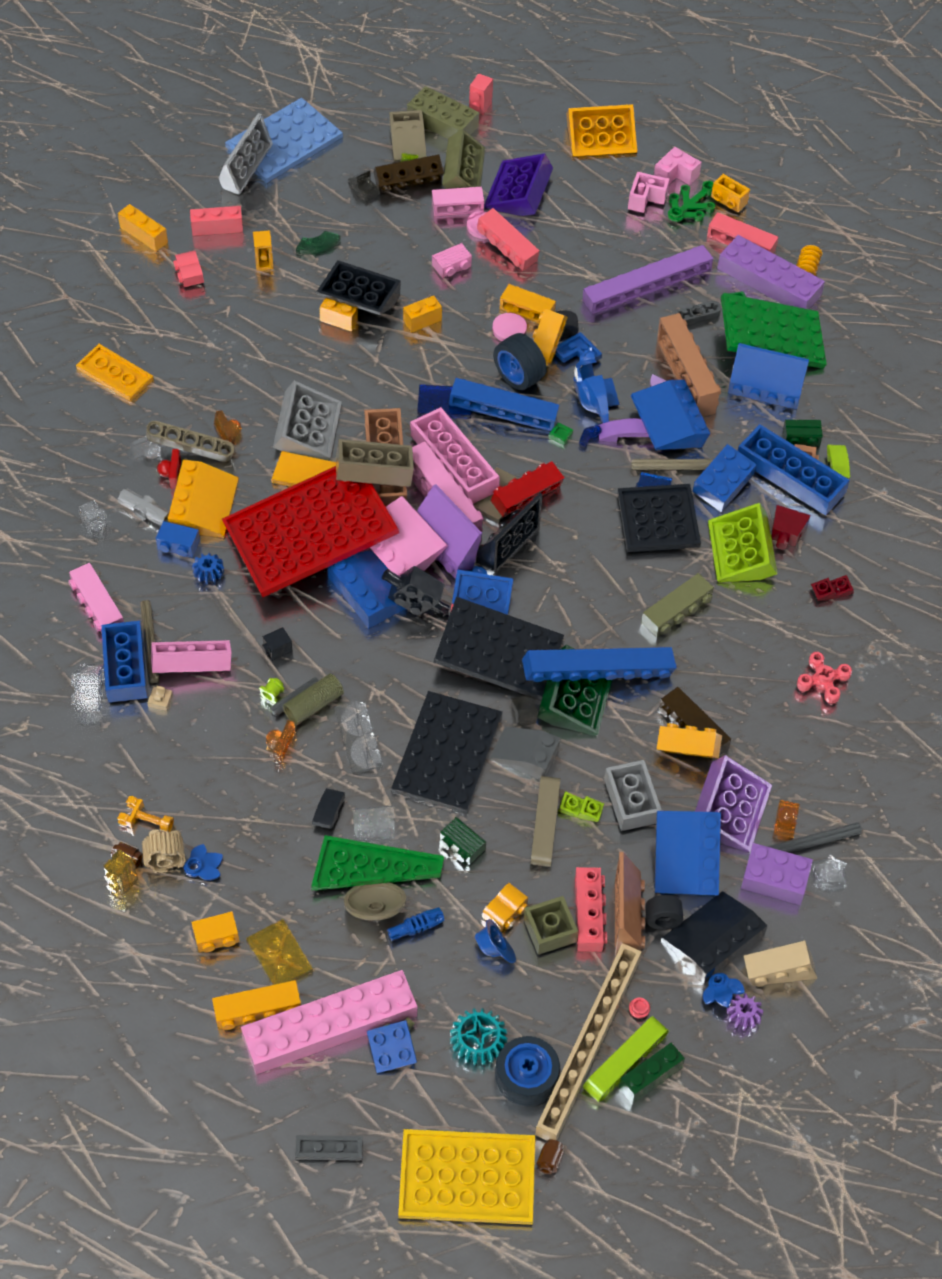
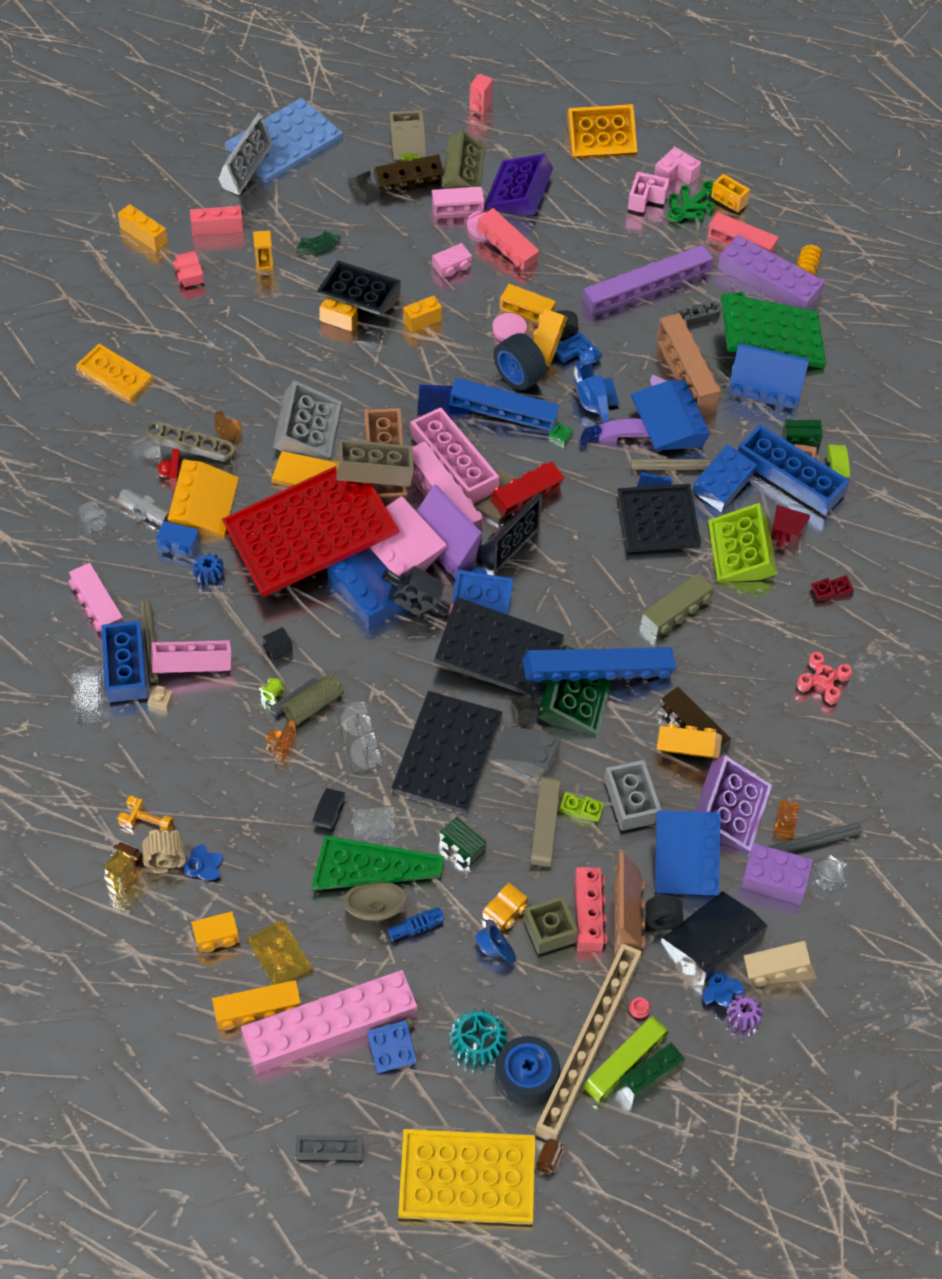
(444, 114): olive brick -> none

